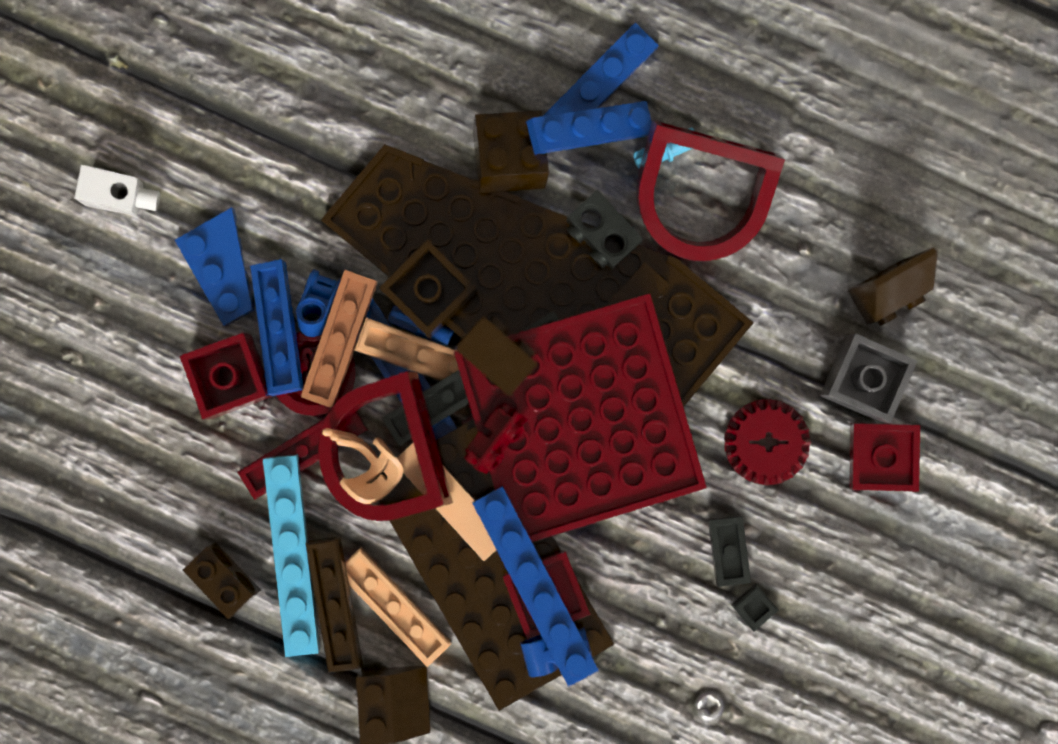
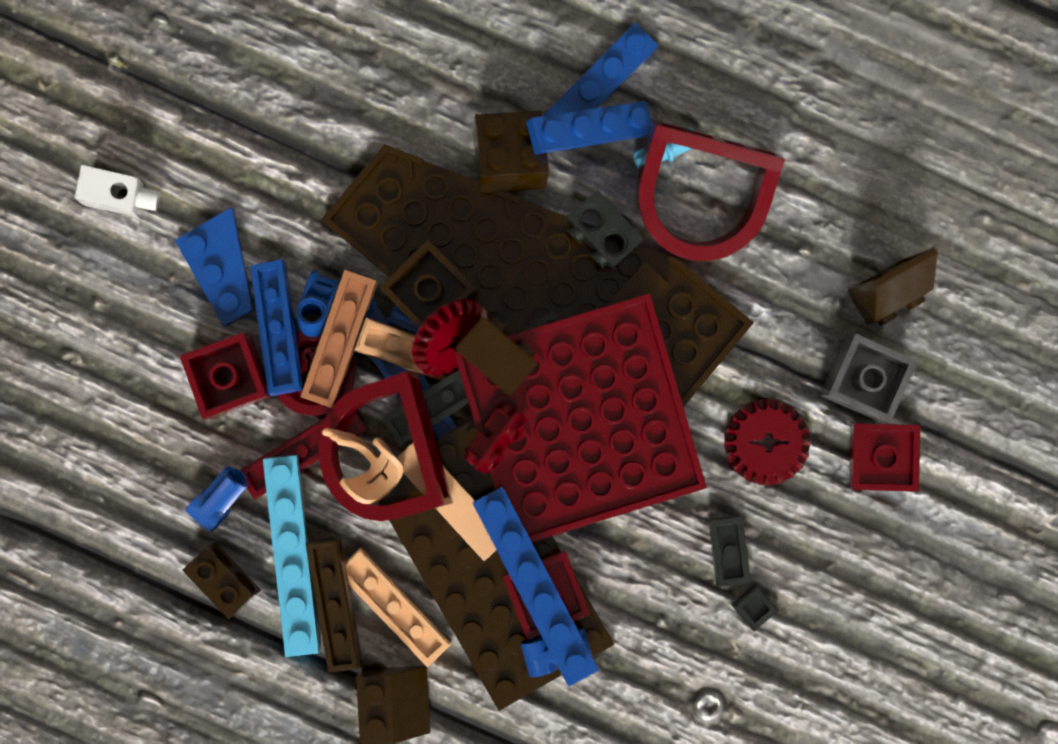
(213, 503): none -> blue piece
(433, 343): none -> dark red gear

